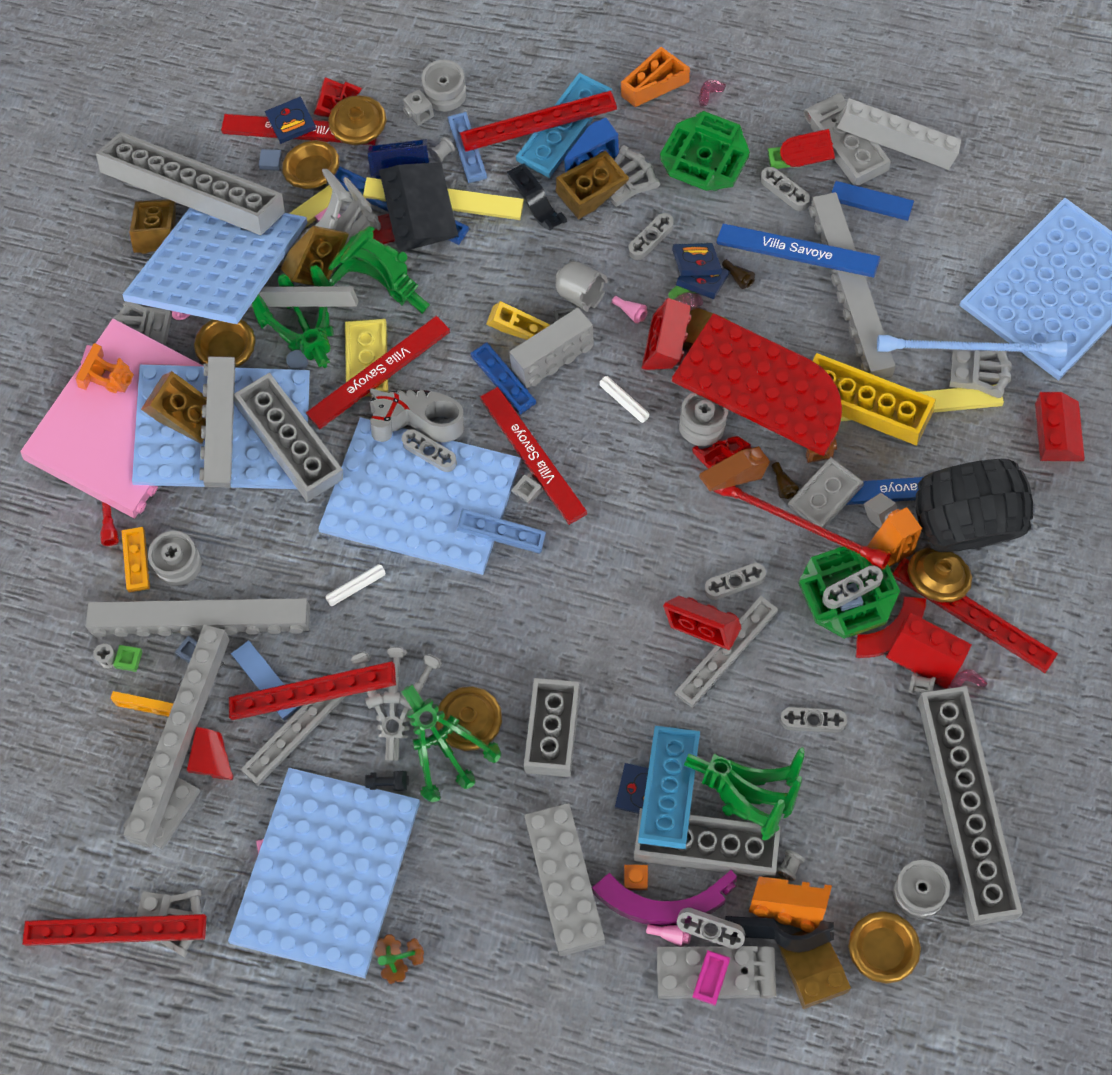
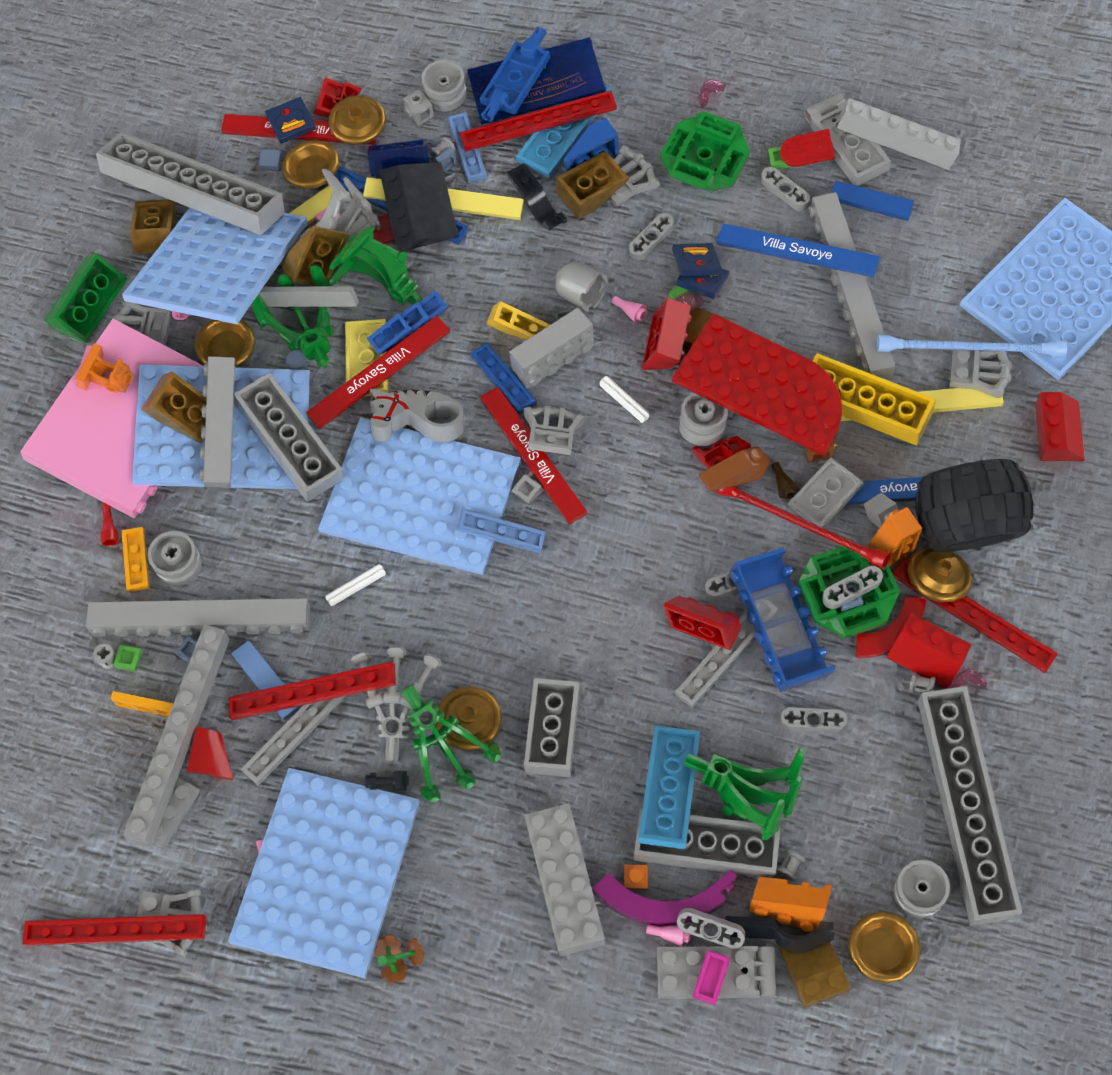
(86, 298): none -> green slope
(406, 323): none -> blue slope
(434, 458): light grey beam -> none
(447, 159): none -> sand blue tile
(515, 76): none -> blue plate
(552, 438): none -> light grey plate
(566, 77): none -> clear blue piece
(632, 788): dark blue tile -> none
(654, 77): orange wedge -> none
(742, 276): dark brown cone -> none
(780, 620): none -> blue window

